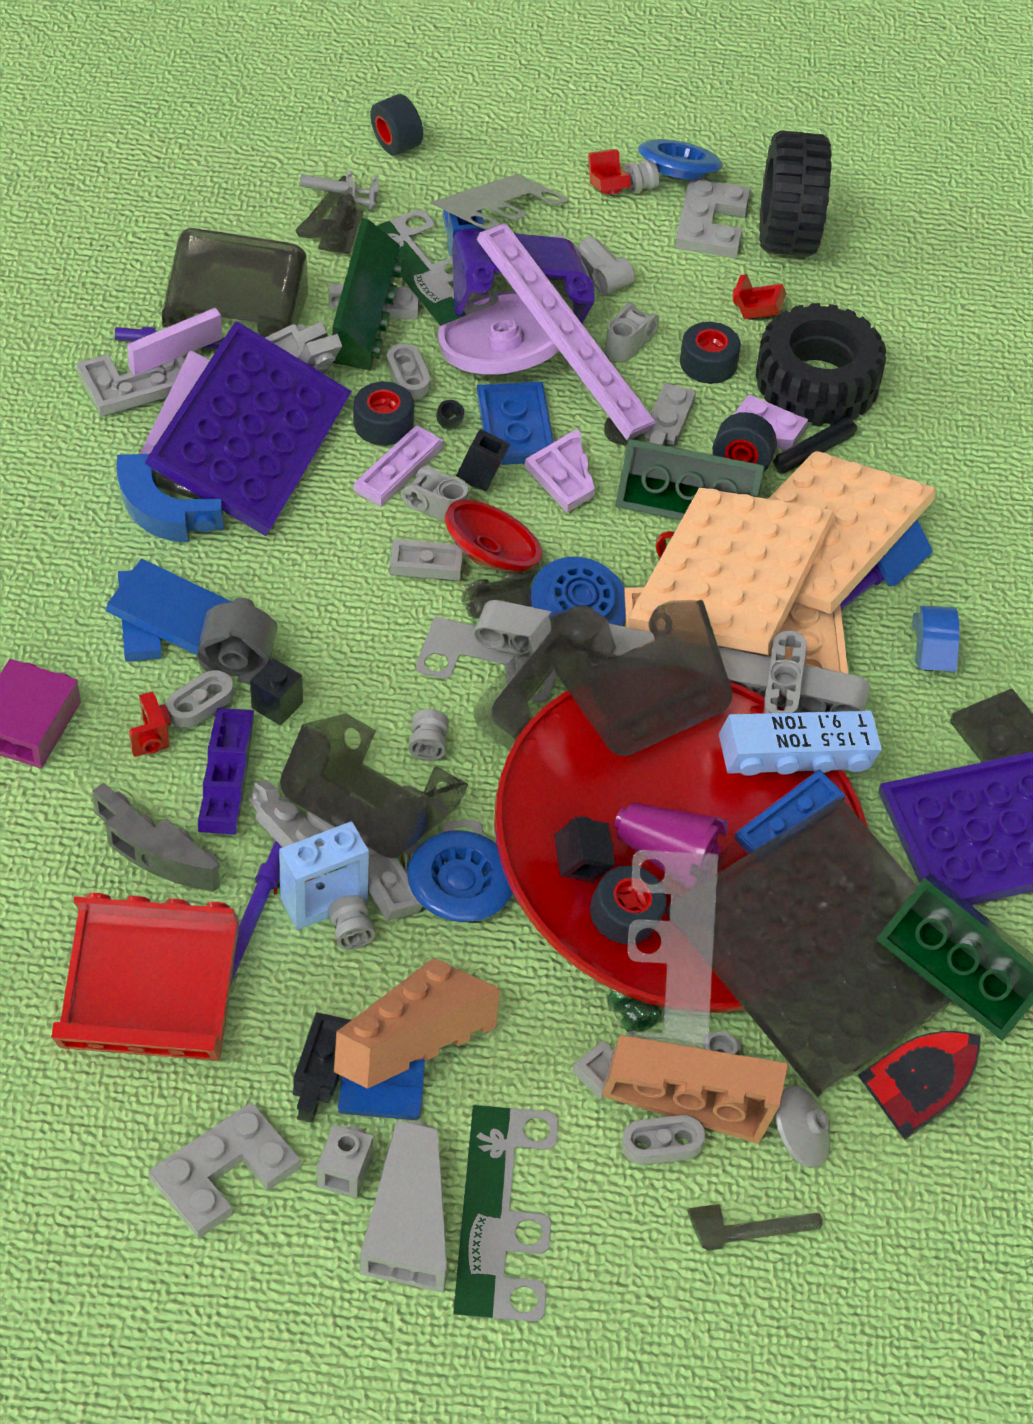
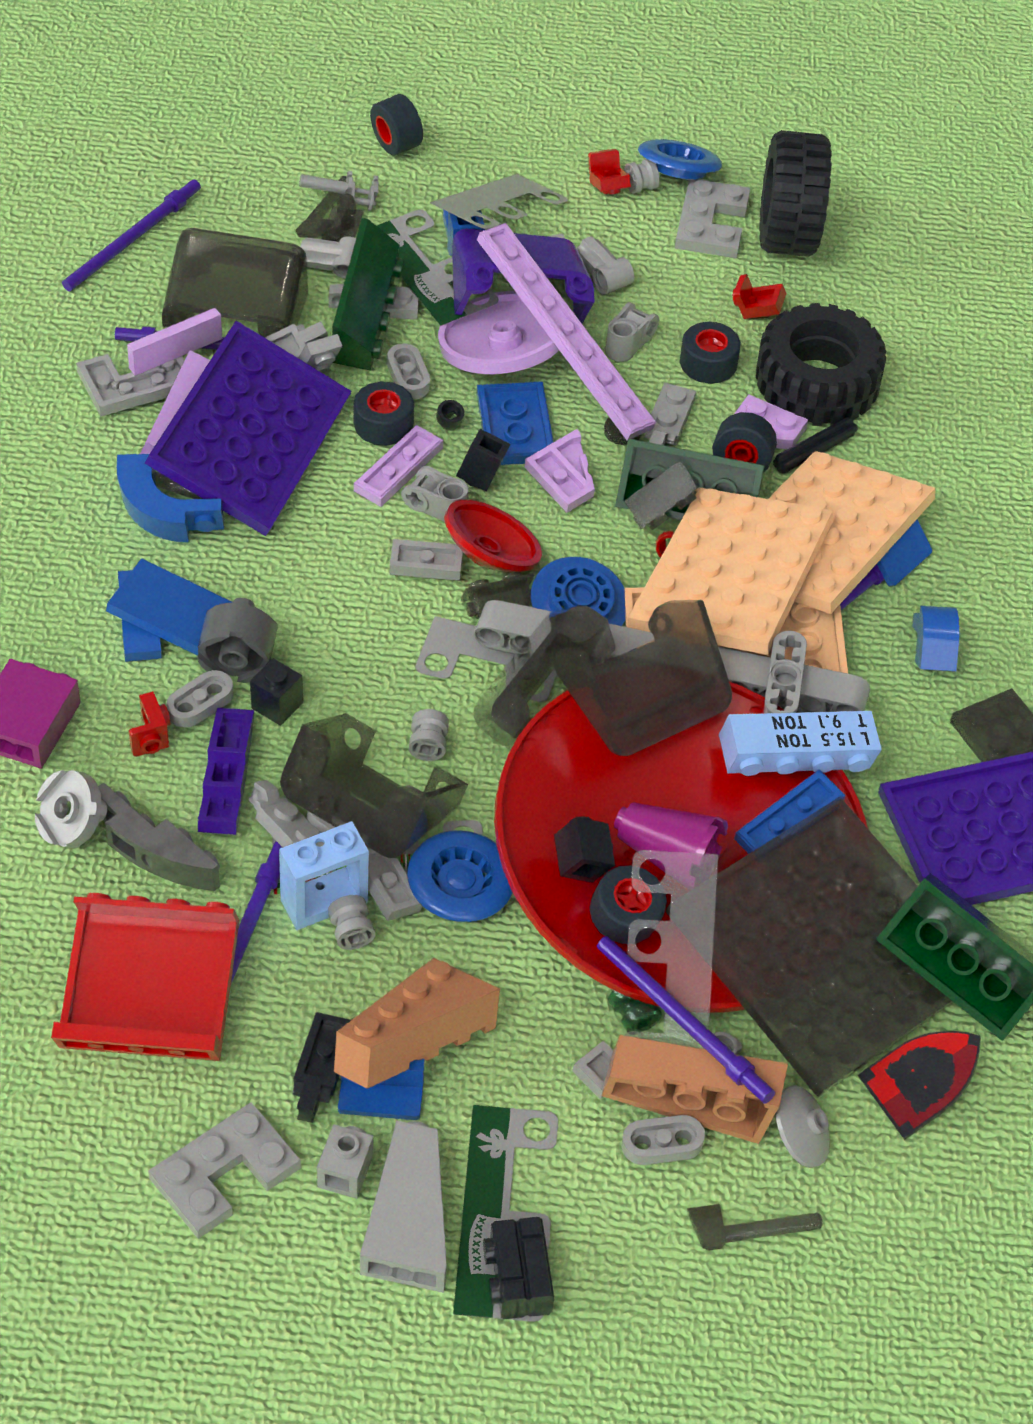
(85, 812): none -> light grey plate
(172, 203): none -> dark purple bar
(329, 254): none -> light grey piece
(520, 1267): none -> black brick
(661, 495): none -> clear smoke bracket
(737, 1067): none -> dark purple bar

